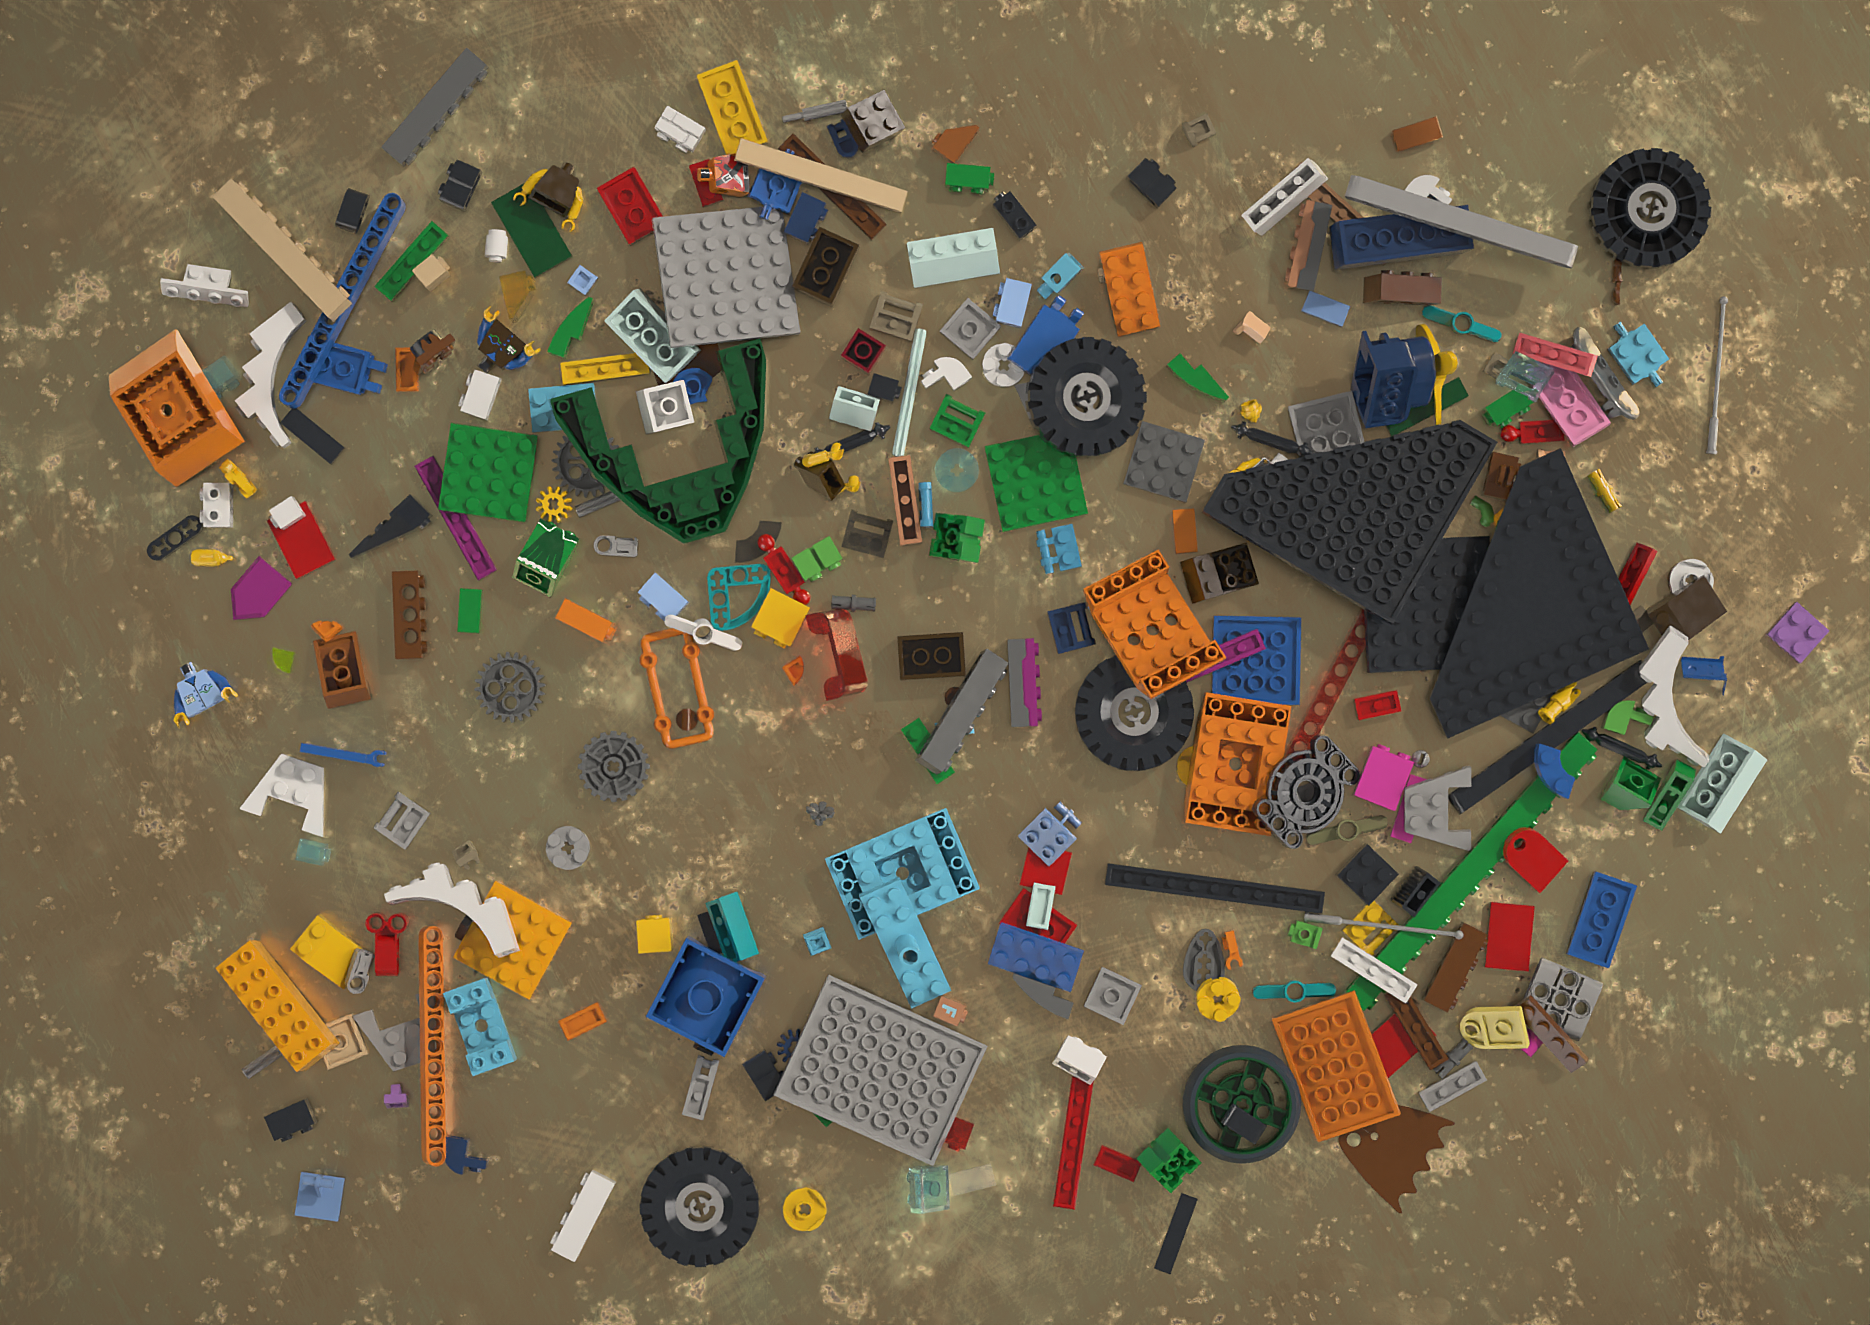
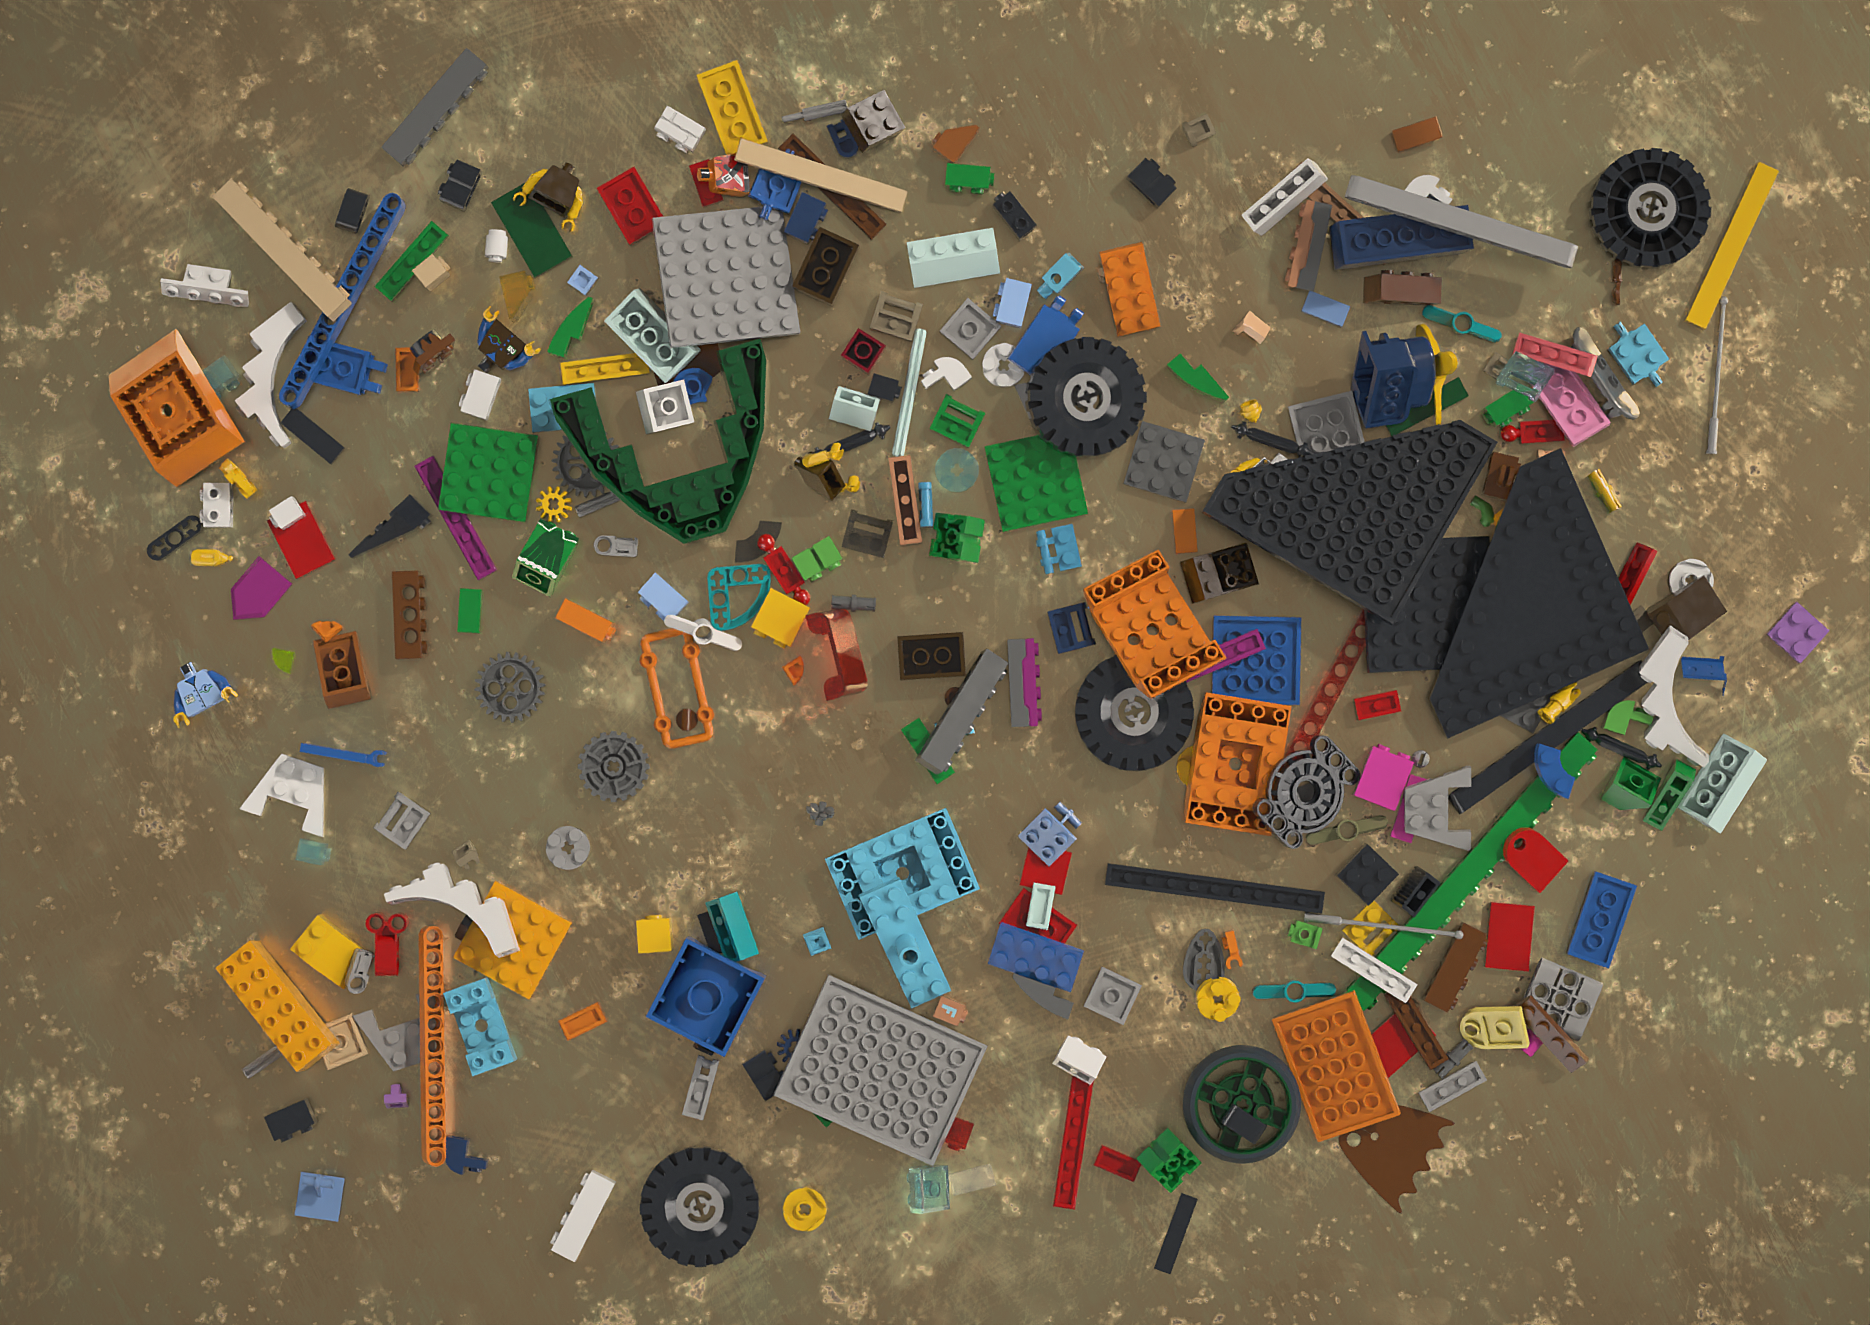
(1731, 245): none -> yellow tile

